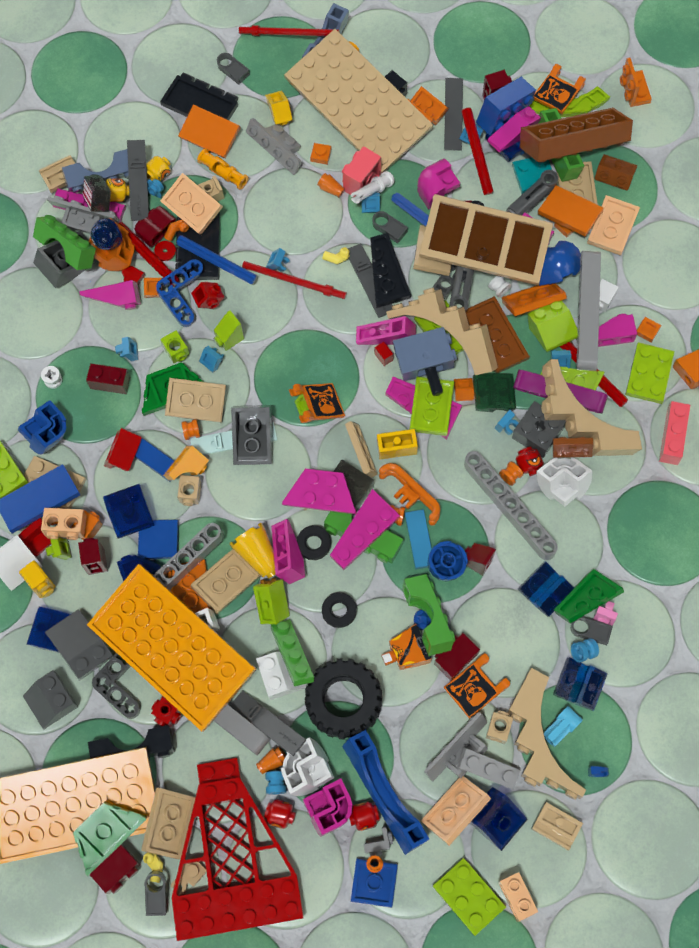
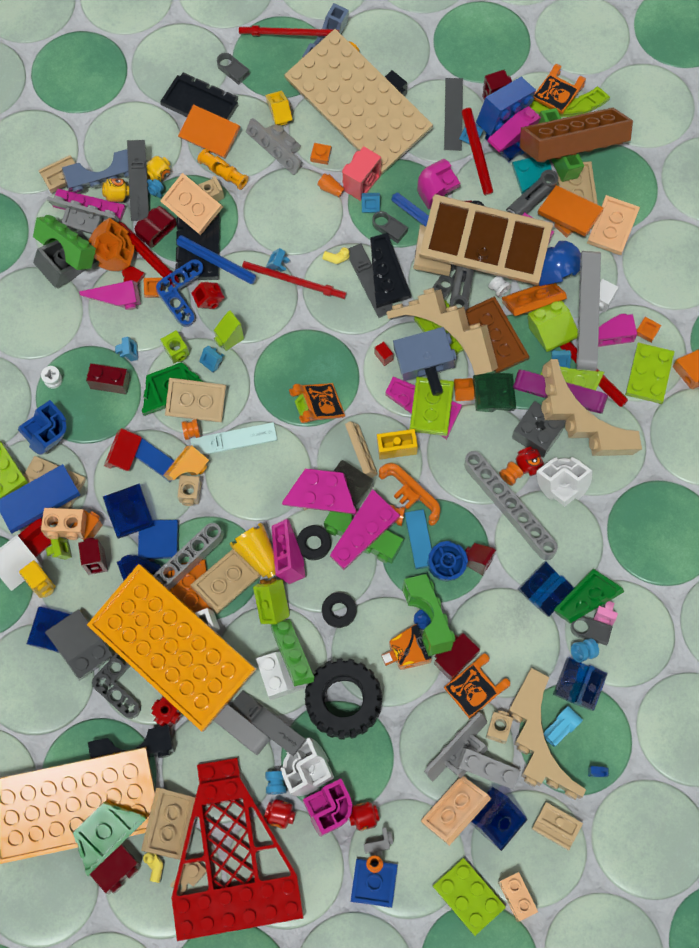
(49, 699): dark grey slope -> none
(96, 193): clear smoke brick -> none
(106, 234): clear blue helmet -> none
(156, 898): dark grey piece -> none
(165, 245): red wheel -> none
(175, 226): orange arm -> none
(252, 434): dark grey slope -> none
(271, 760): orange cone -> none
(377, 185): white pin -> none
(385, 331): dark pink slope -> none
(401, 822): blue arch -> none
(429, 105): orange bracket -> none
(505, 422): dark azure tile -> none
(572, 447): dark orange bracket -> none
(615, 172): dark orange bracket -> none
(635, 85): orange bracket -> none
(674, 433): coral brick -> none

